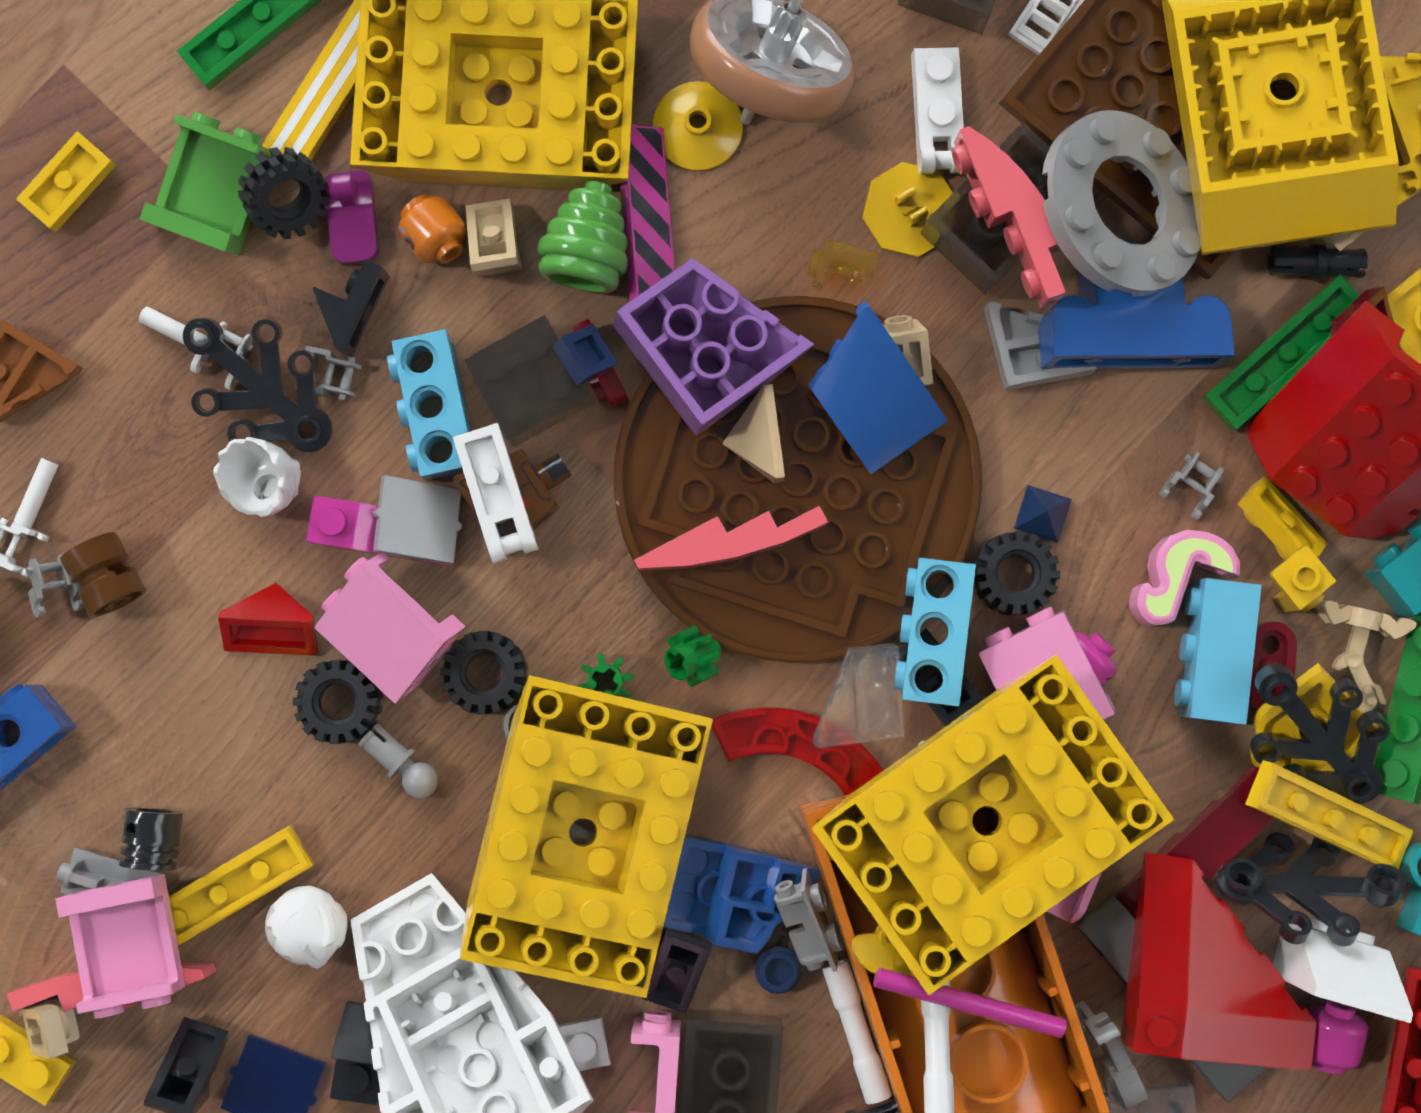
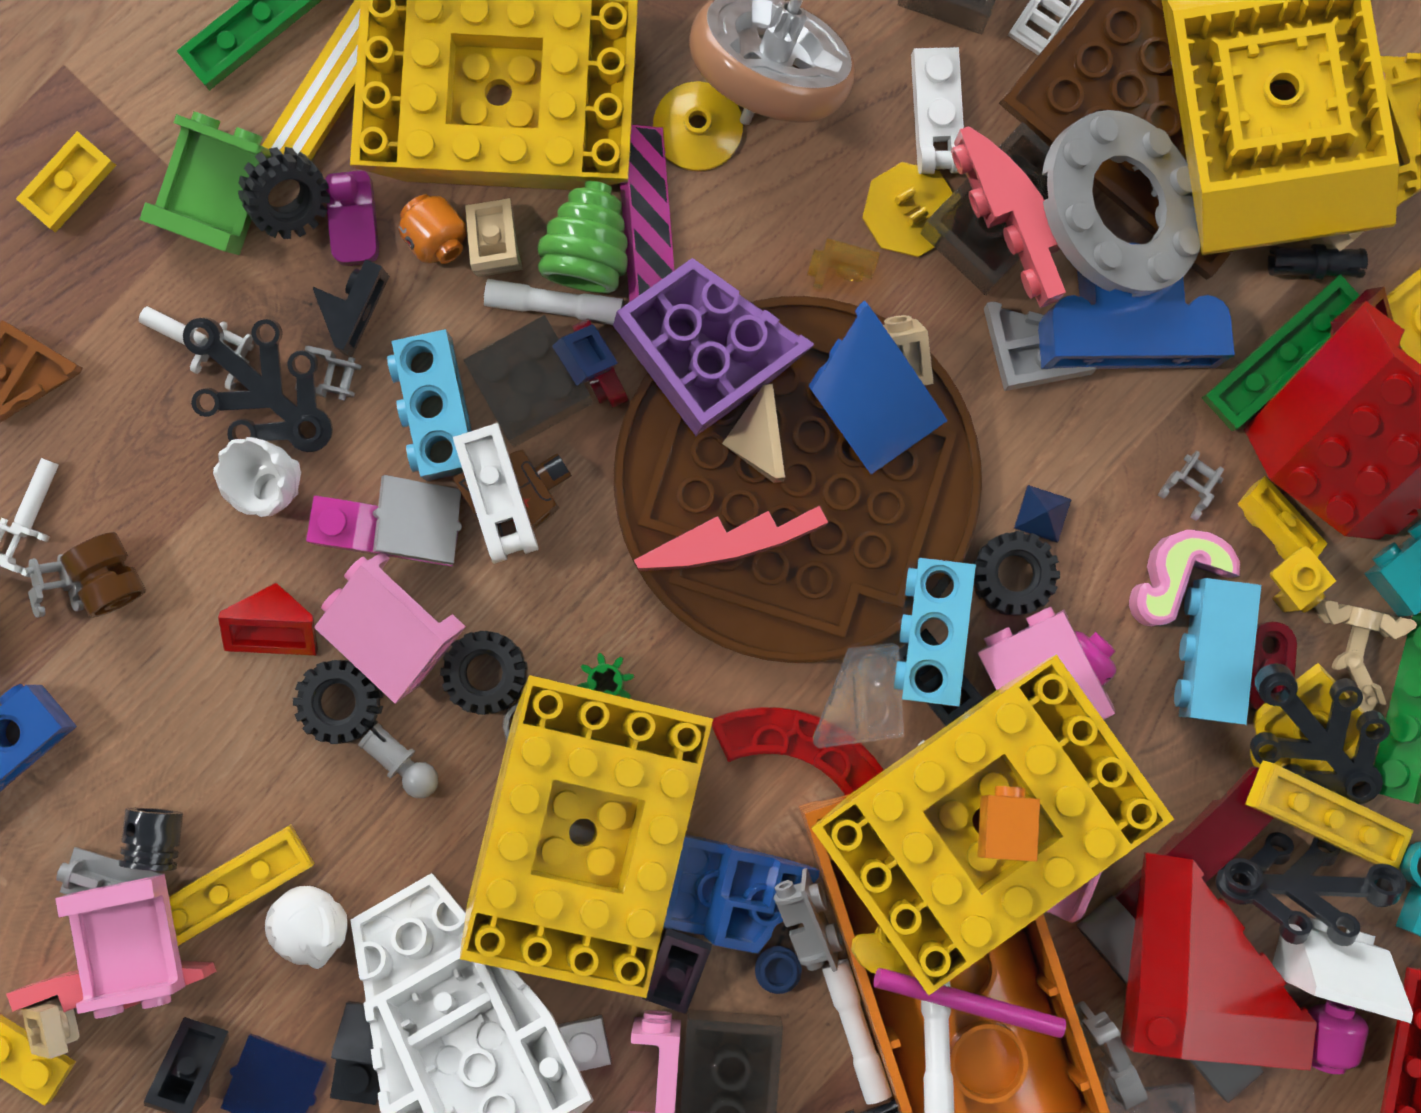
(525, 298): none -> white piece
(692, 656): green gear -> none
(1009, 825): none -> orange brick

